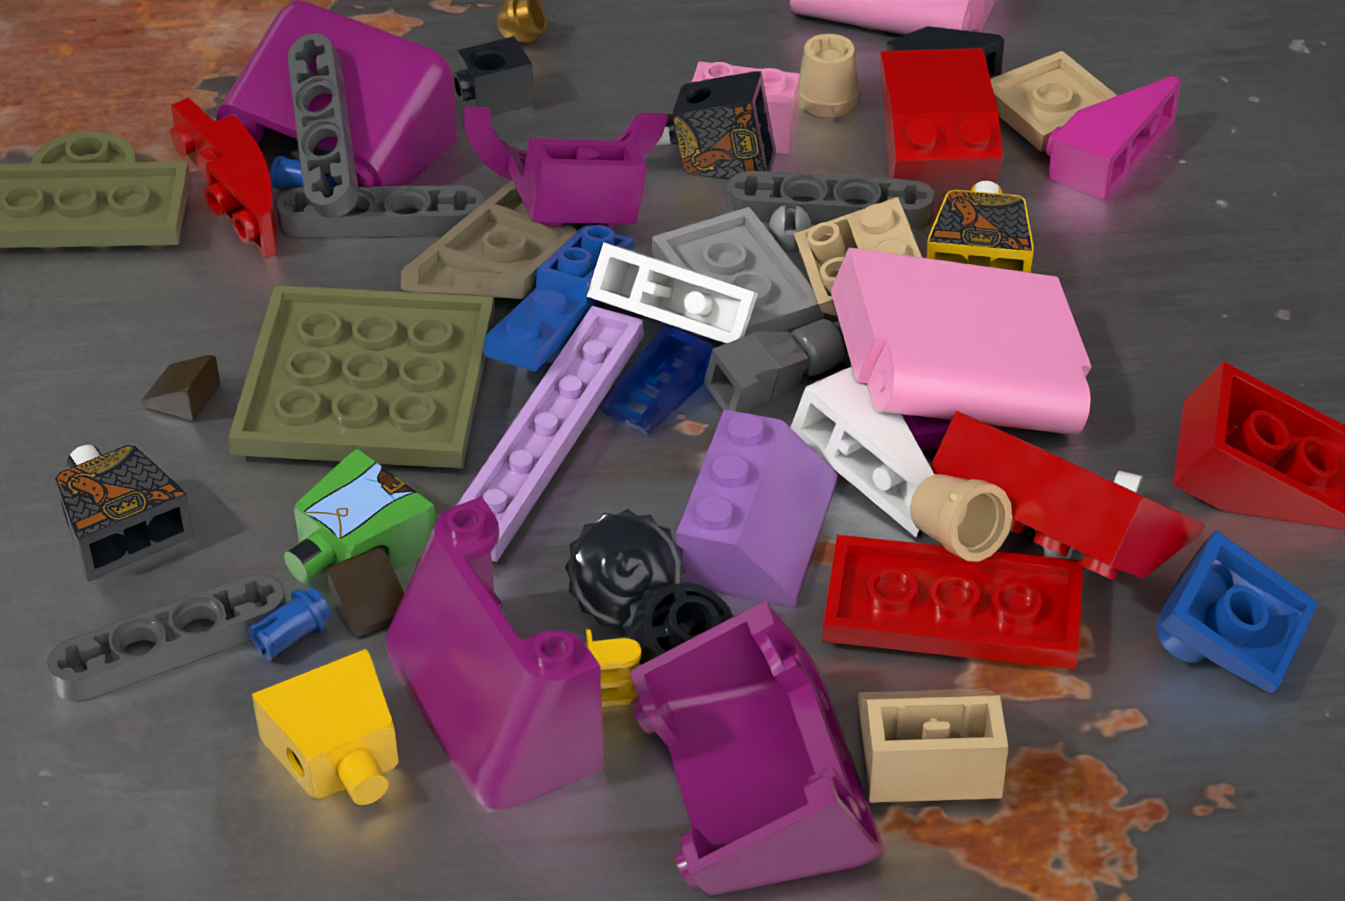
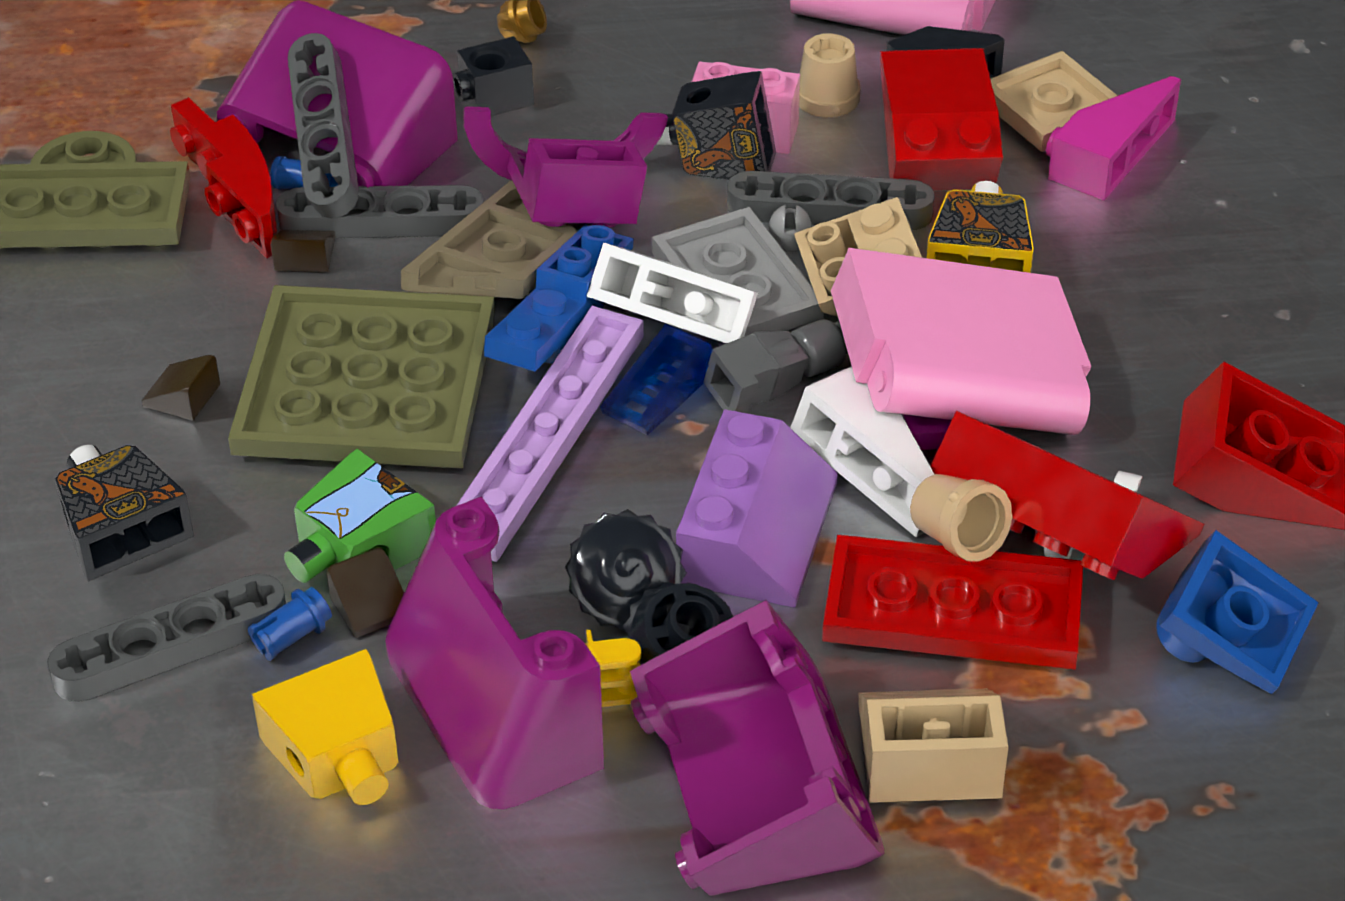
(302, 250): none -> dark brown slope

